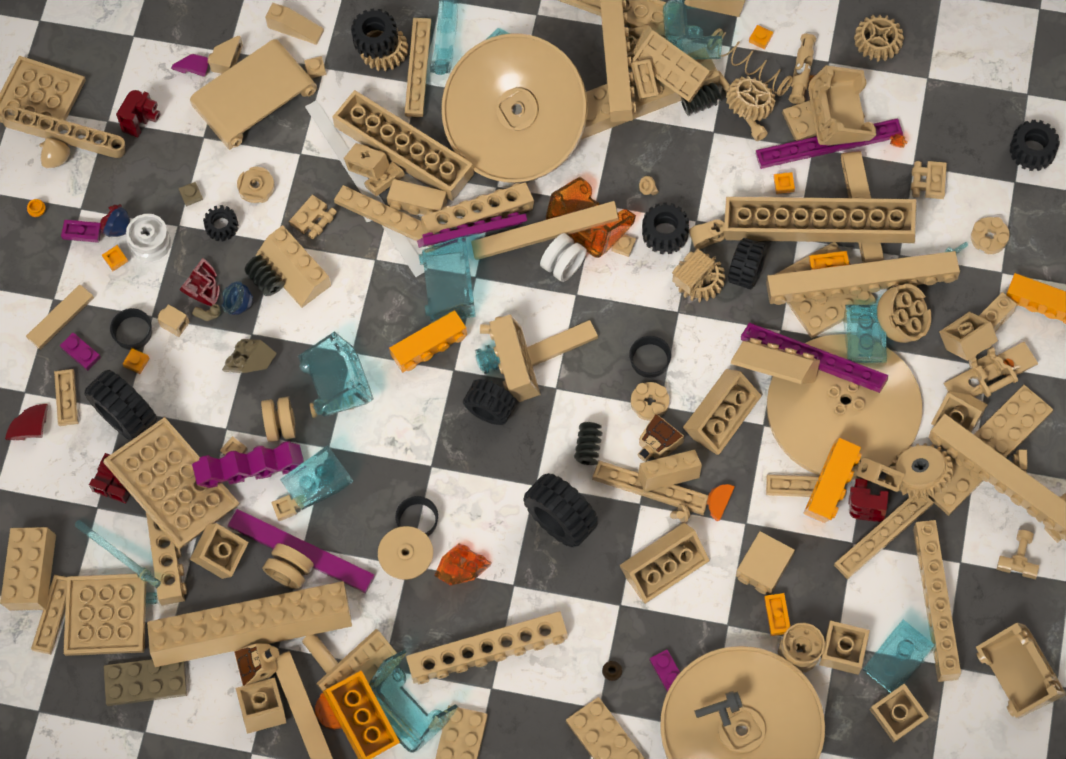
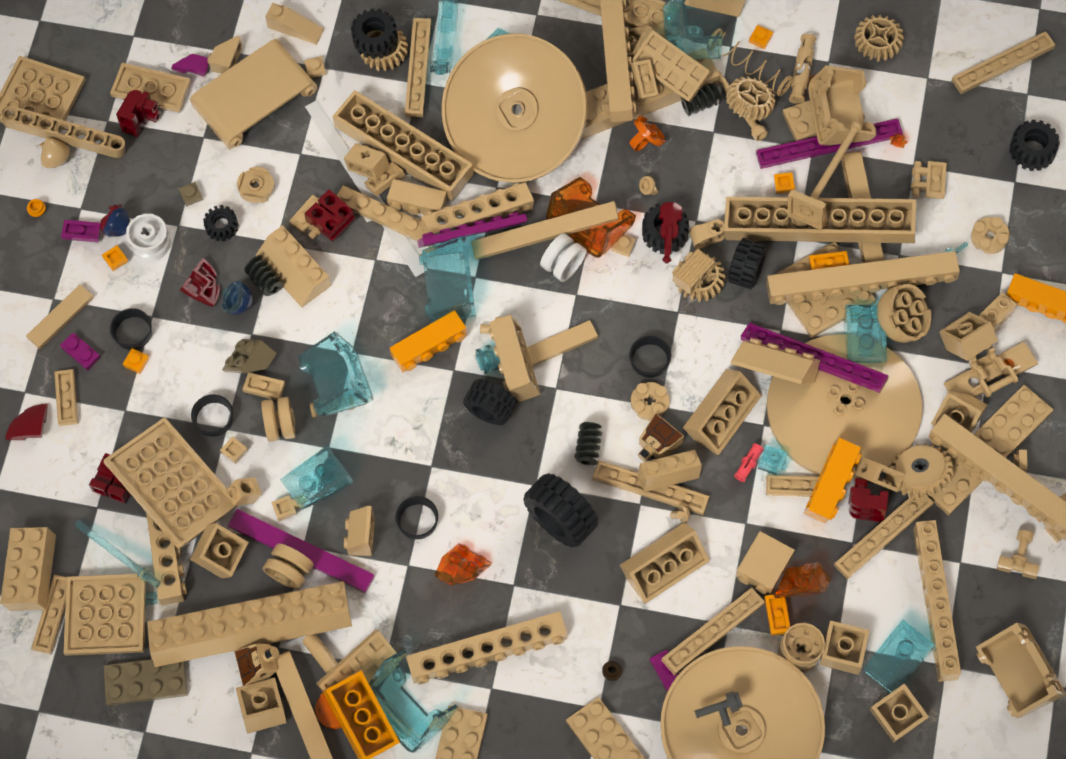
(120, 404): black tyre -> none
(162, 87): none -> tan plate
(173, 320): tan brick -> none
(212, 313): dark tan arm -> none
(212, 398): none -> black tyre
(237, 466): magenta brick -> none
(244, 491): none -> tan brick
(263, 386): none -> tan plate
(330, 215): none -> dark red hips
(360, 532): none -> tan slope
(405, 552): tan piece -> none
(646, 134): none -> orange tile
(670, 215): none -> dark red piece
(713, 631): none -> tan plate
(718, 500): orange tile -> none
(744, 471): none -> coral pin
(773, 460): none -> clear light blue brick
(803, 581): none -> clear orange slope
(809, 209): none -> tan tile
(1003, 62): none -> tan plate

